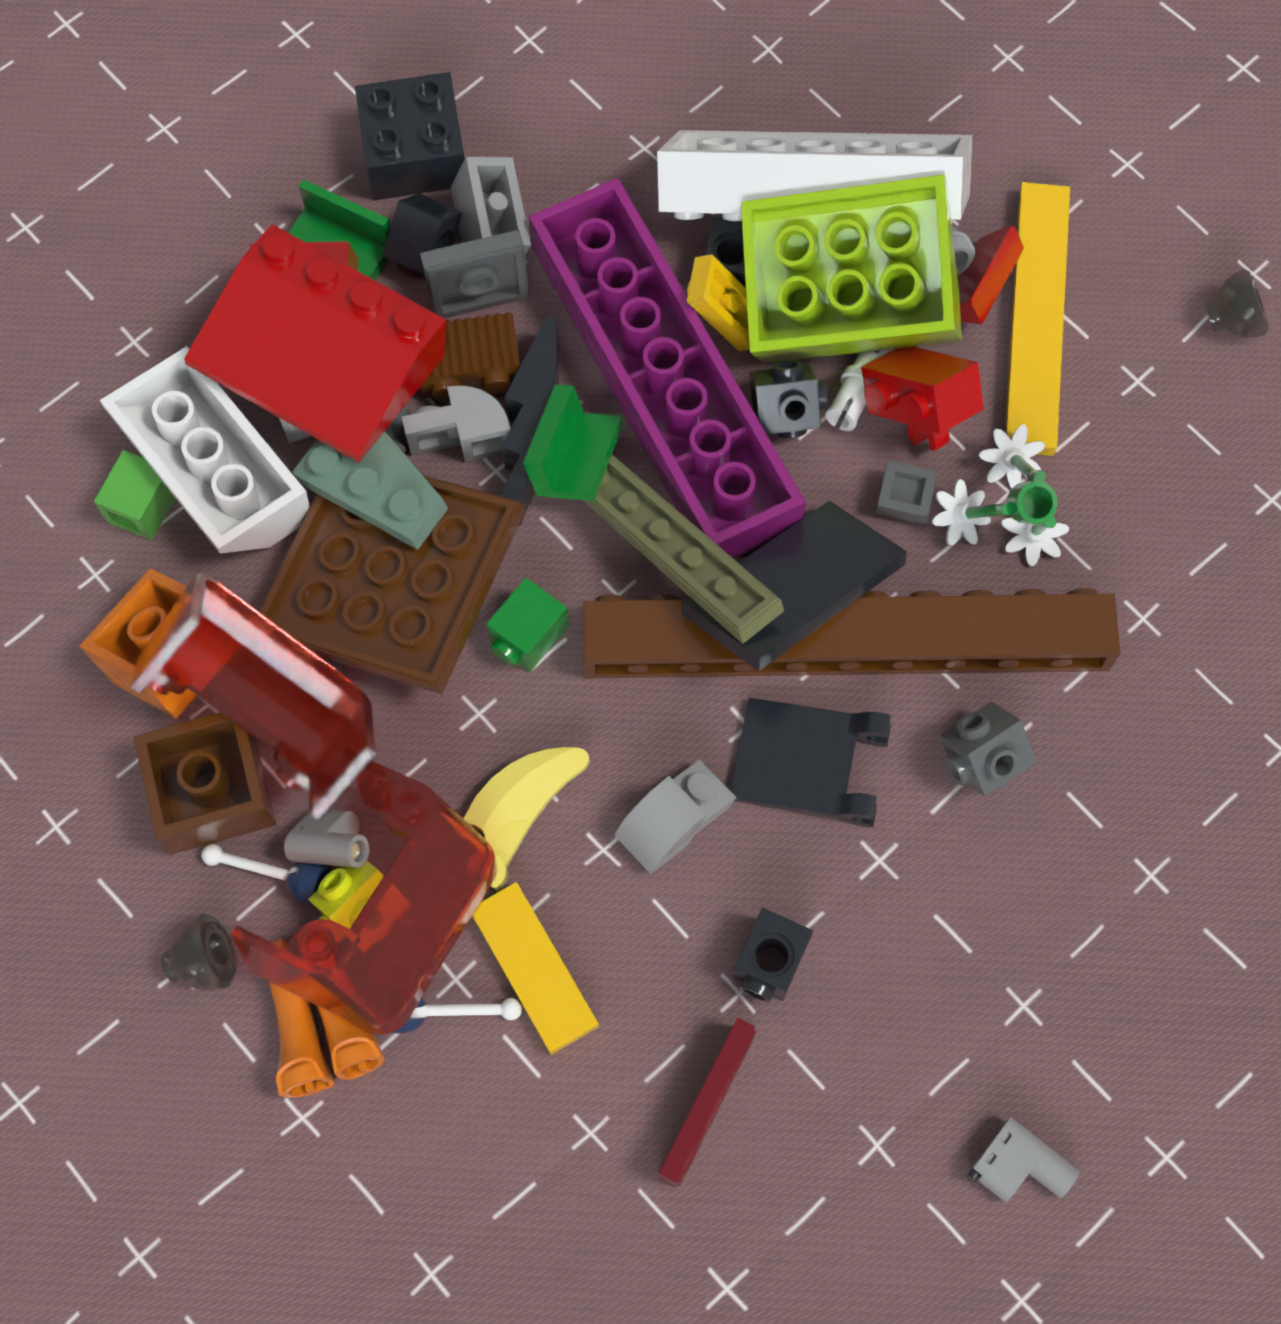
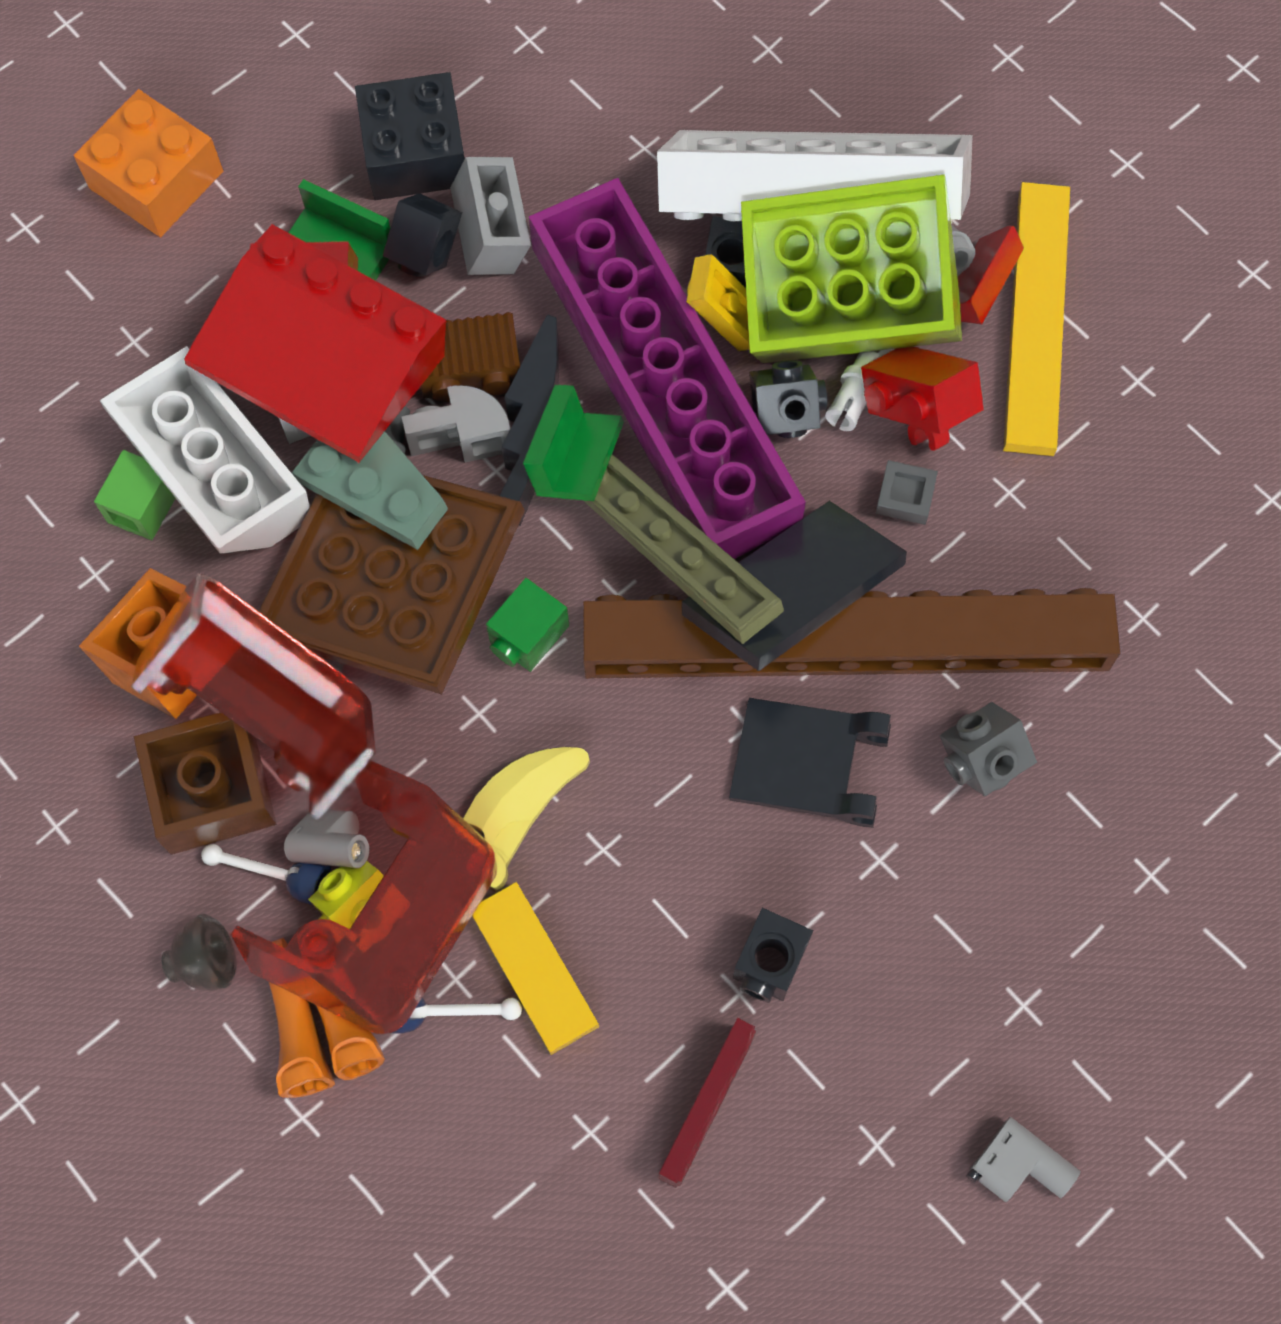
(149, 162): none -> orange brick
(476, 274): dark grey tile -> none
(673, 814): light grey brick -> none
(1028, 503): white plant -> none
(1238, 307): clear smoke brick -> none

